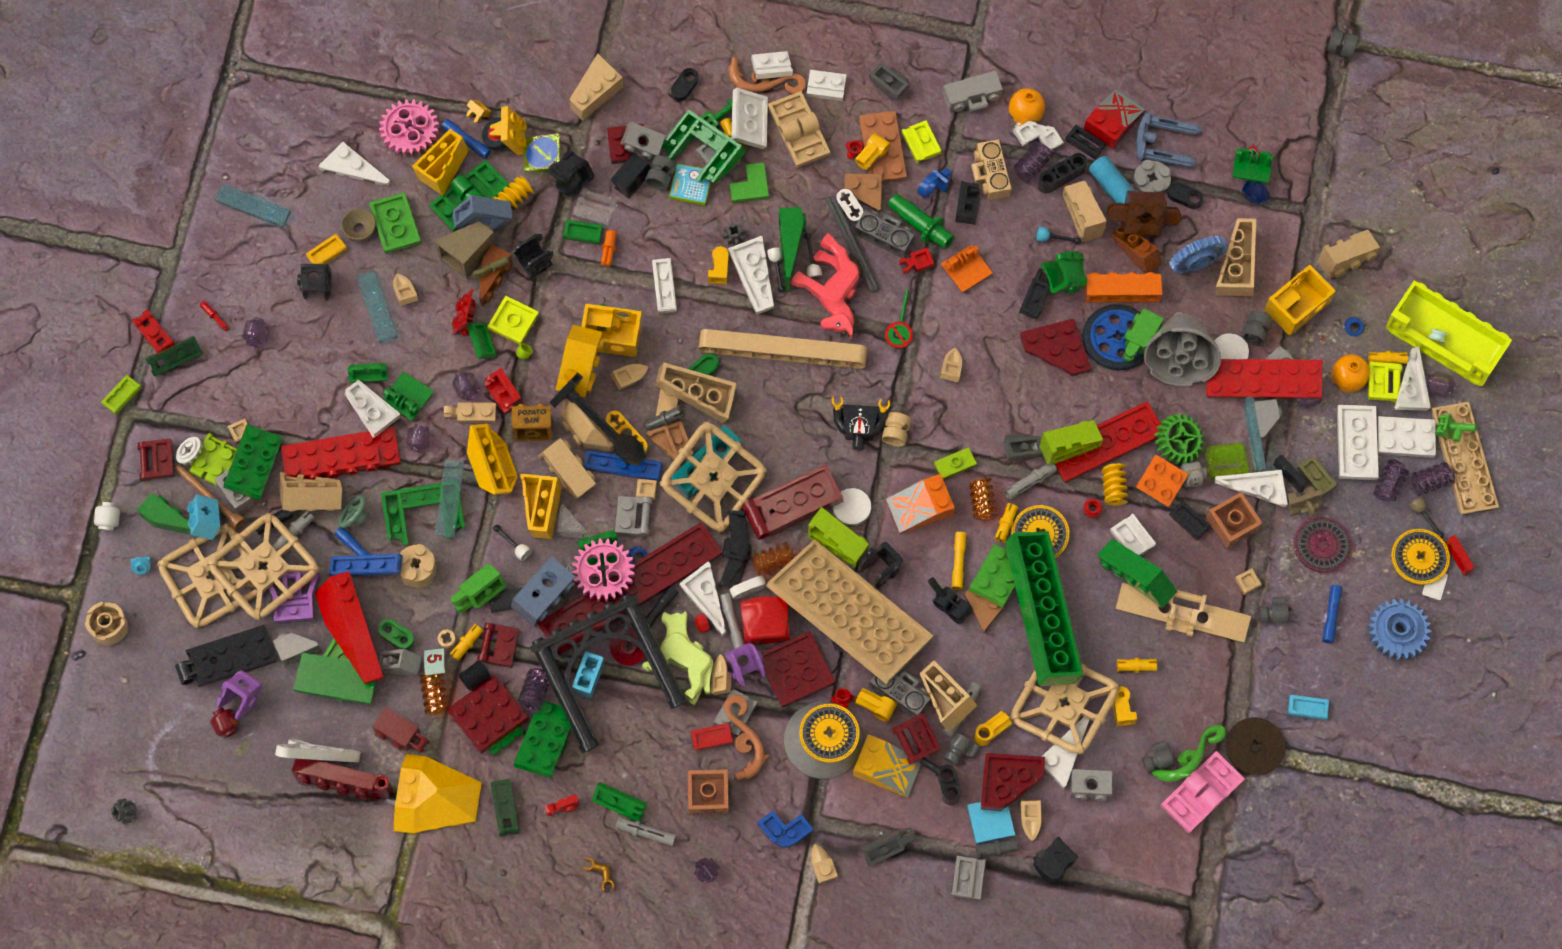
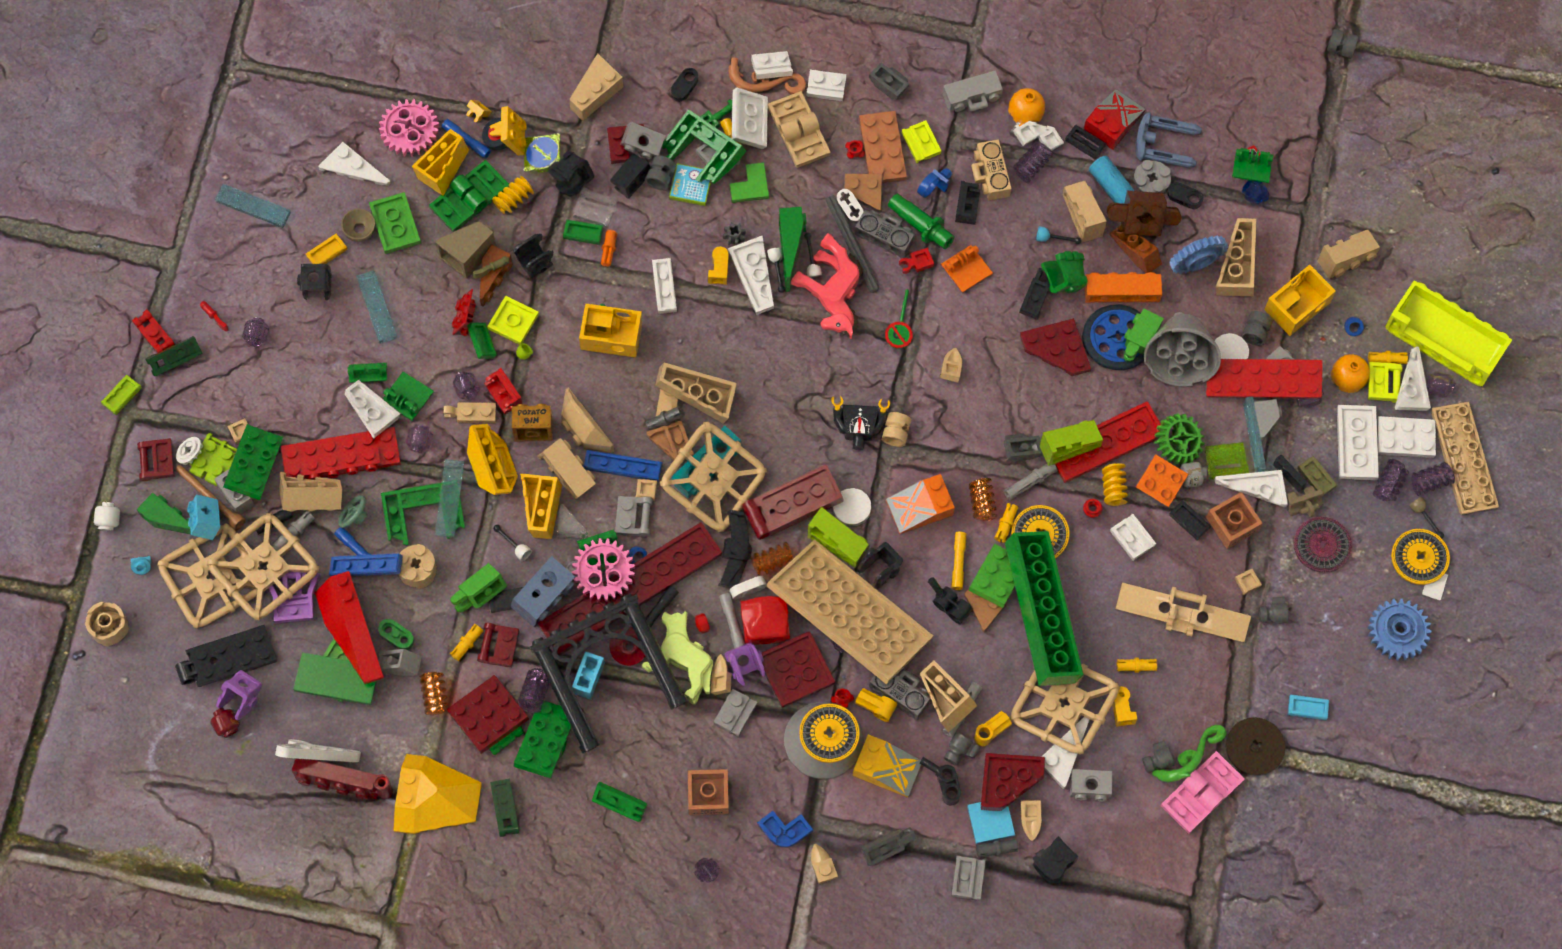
(124, 811): dark grey gear -> none
(291, 647): light grey slope -> none
(398, 731): dark red brick -> none
(404, 290): tan plate -> none
(434, 661): light aqua tile -> none
(452, 637): tan bush -> none
(474, 675): black piece -> none
(483, 209): sand blue window -> none
(566, 804): red plate -> none
(580, 357): yellow piece -> none
(604, 868): pearl gold arm -> none
(625, 445): black piece -> none
(627, 426): yellow beam -> none
(628, 375): tan plate -> none
(645, 831): light grey pin -> none
(702, 591): white wing -> none
(706, 364): green tile -> none
(712, 736): red tile -> none
(749, 734): nougat plant -> none
(782, 348): tan beam -> none
(874, 148): yellow piece -> none
(921, 735): dark red plate -> none
(955, 463): lime plate -> none
(1067, 166): black beam -> none
(1137, 572): green wedge -> none
(1330, 625): blue piece -> none
(1437, 334): light aqua bush -> none
(1448, 425): bright green arm -> none
(1459, 555): red tile -> none

